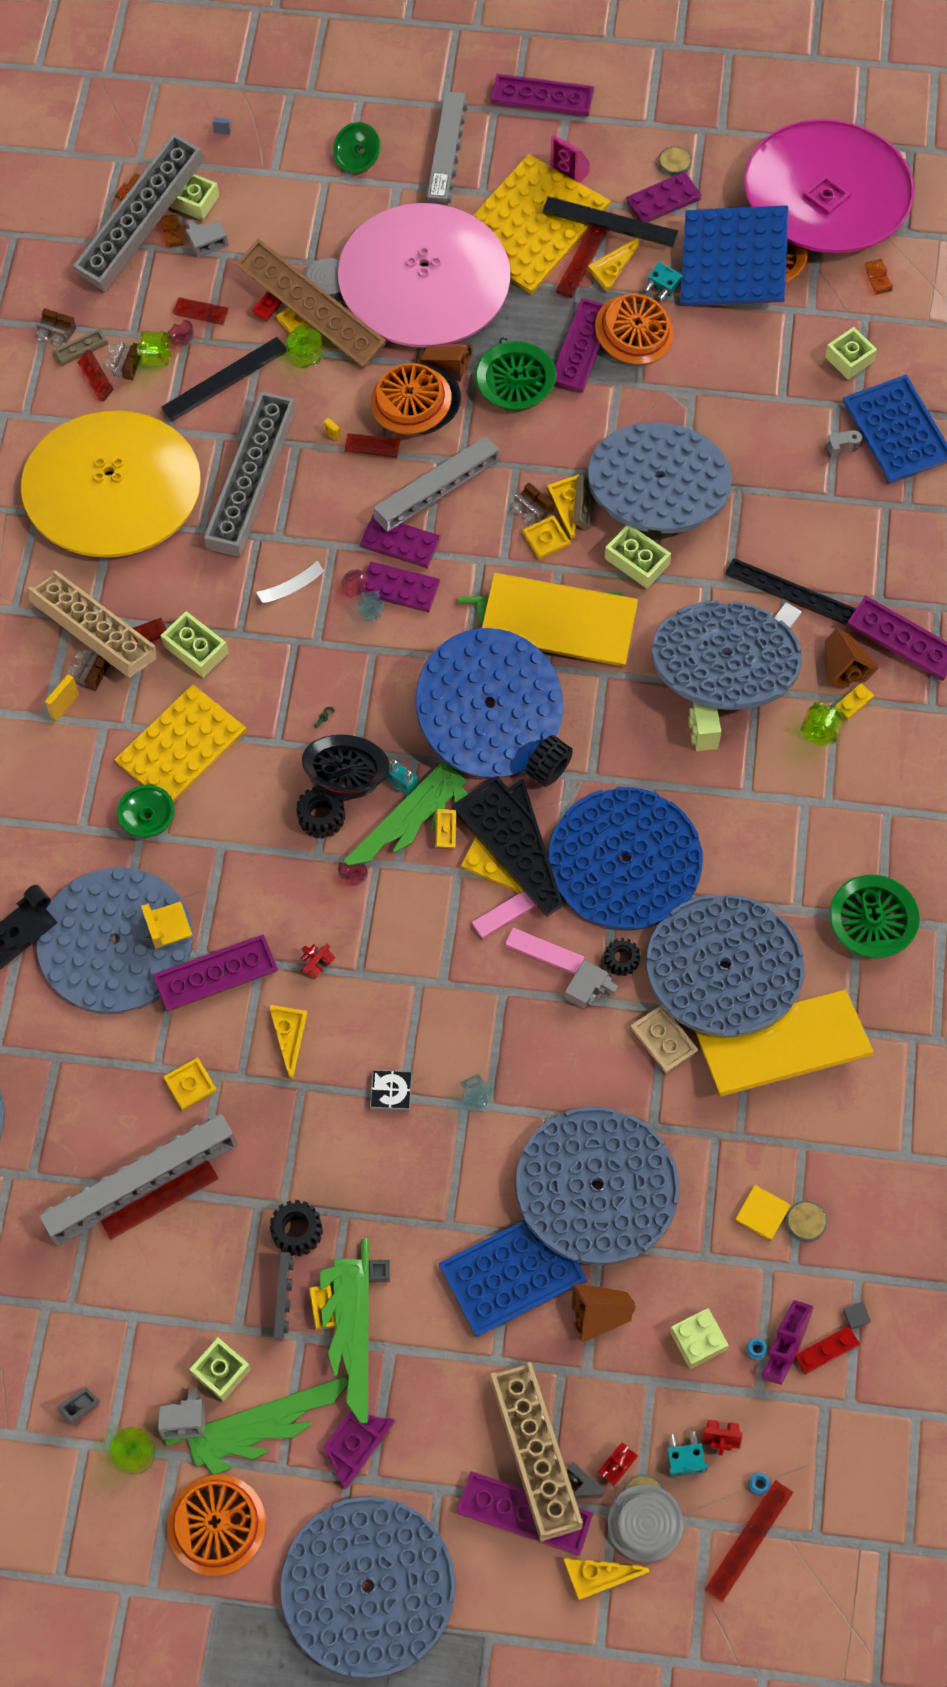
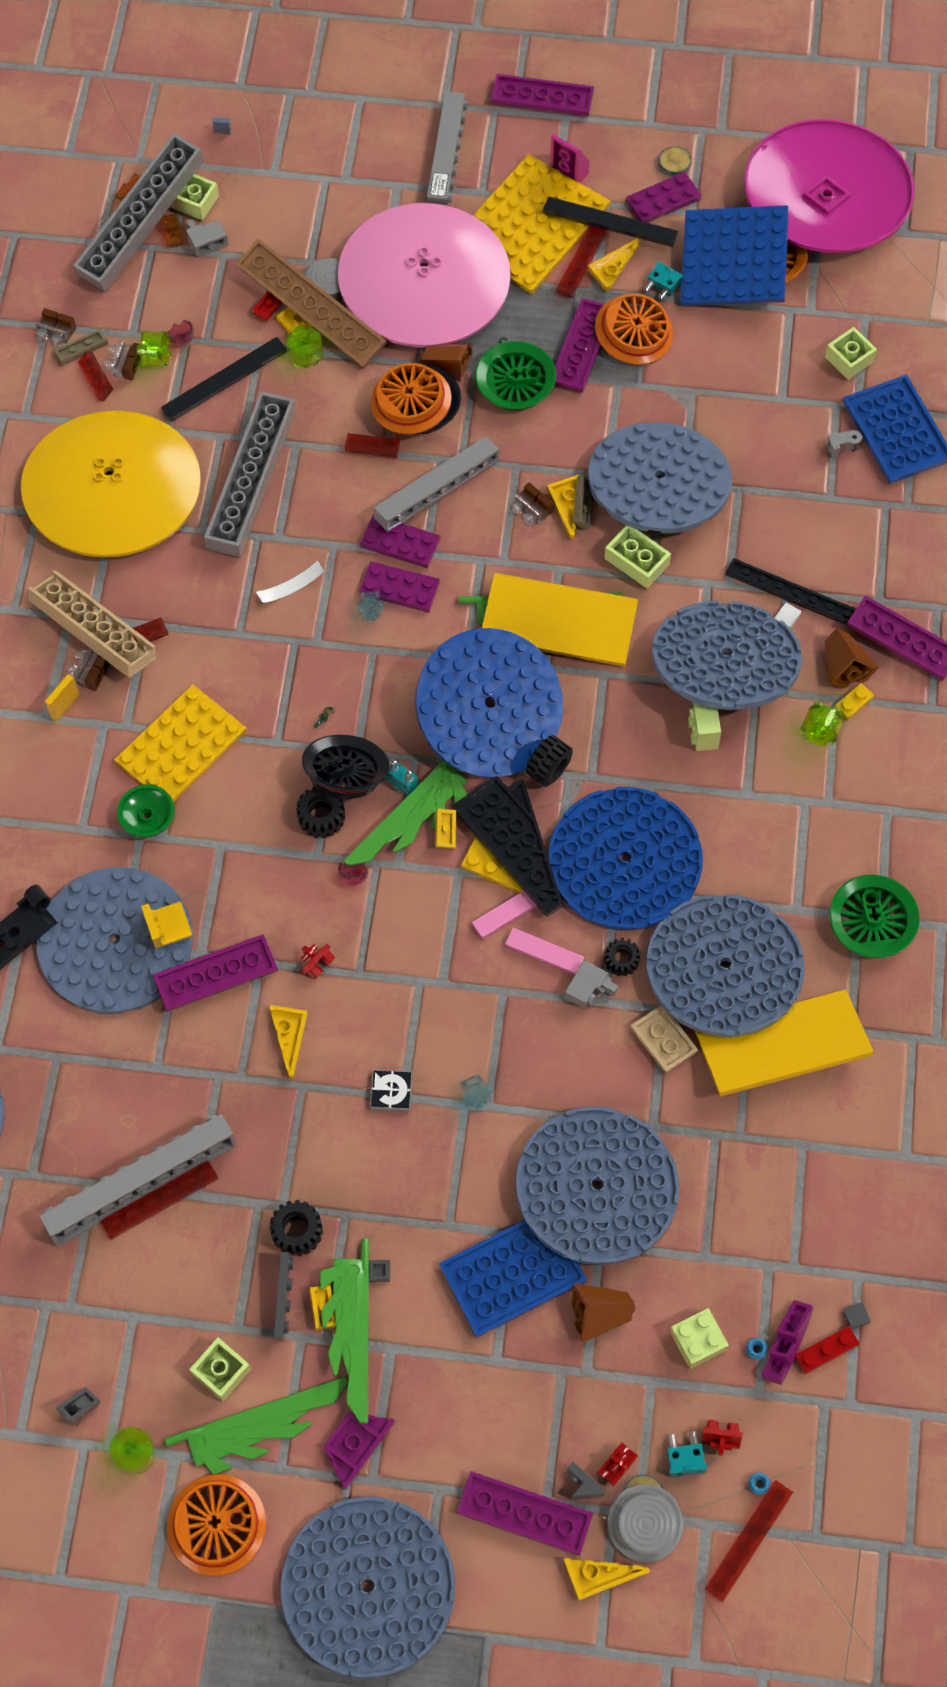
(184, 1419): light grey hinge -> none
(190, 1084): yellow tile -> none
(194, 644): yellowish green brick -> none
(200, 311): clear red plate -> none
(332, 429): yellow tile -> none
(350, 141): green dish -> none
(354, 582): clear pink hair -> none
(536, 1452): tan tile -> none
(546, 537): yellow tile -> none
(762, 1212): yellow tile -> none
(806, 1221): pearl gold tile -> none
(878, 276): clear orange slope -> none

